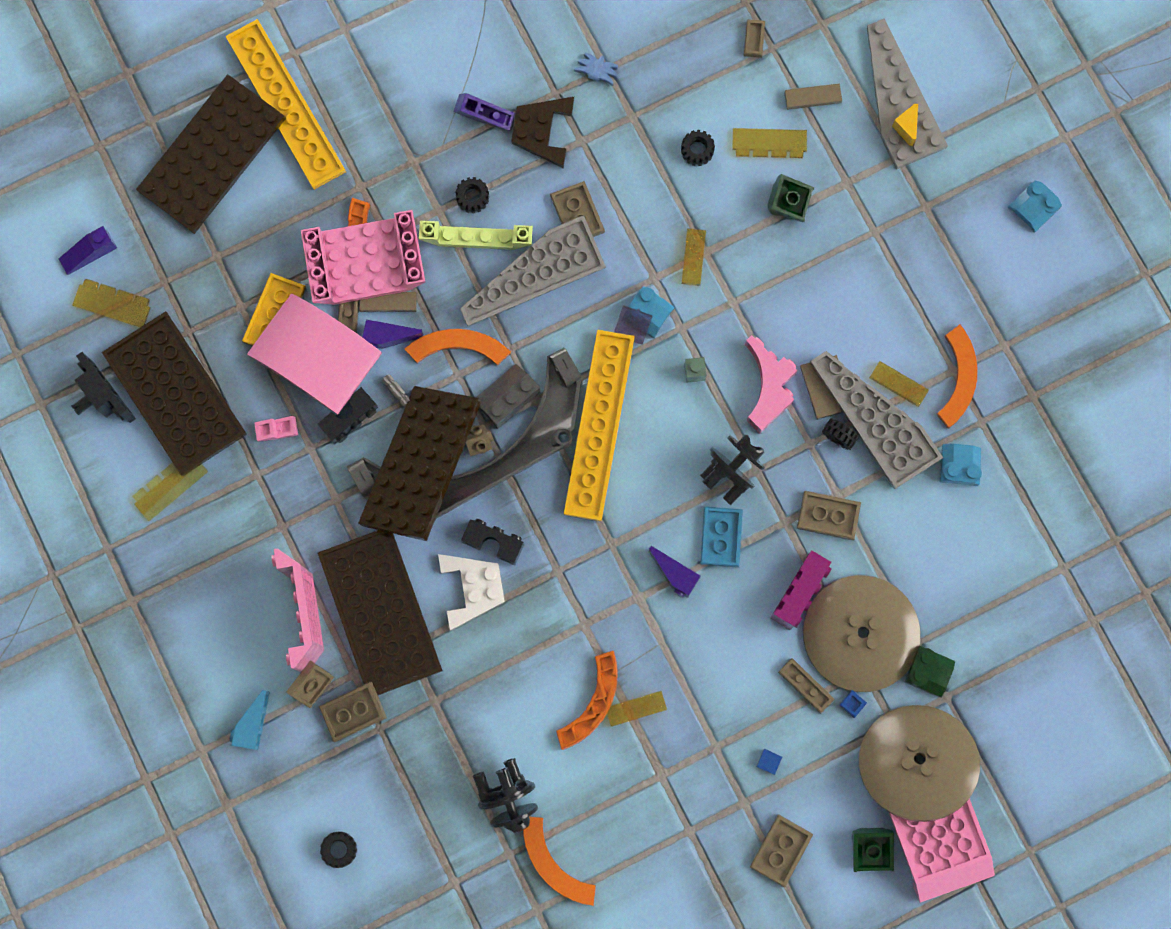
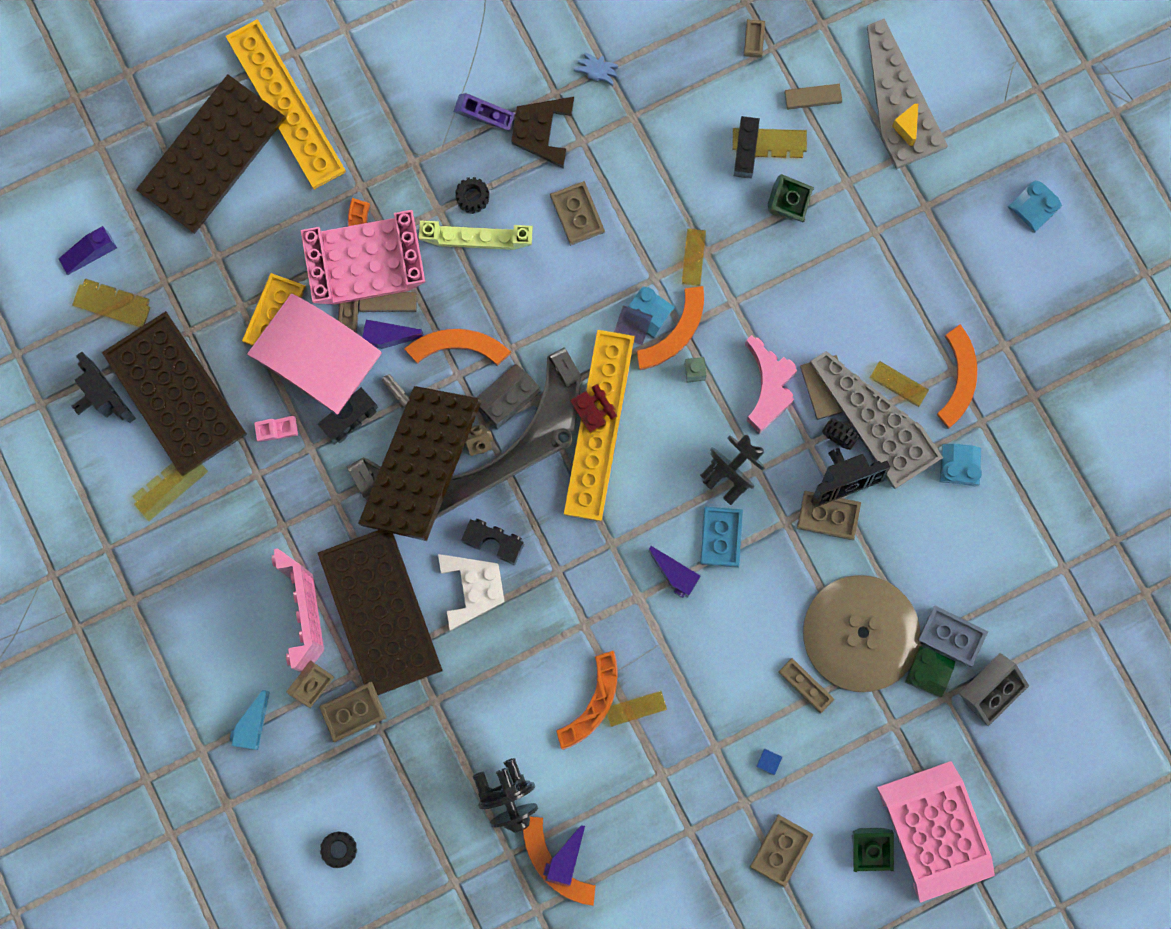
(550, 263): light grey wing -> none
(562, 865): none -> dark purple slope
(588, 412): none -> dark red plate
(680, 335): none -> orange tile
(697, 158): black tyre -> none
(746, 147): none -> black arch
(801, 590): magenta wedge -> none
(848, 477): none -> black brick
(852, 704): blue tile -> none
(914, 789): dark tan dish -> none
(953, 636): none -> sand blue plate
(994, 689): none -> dark grey slope

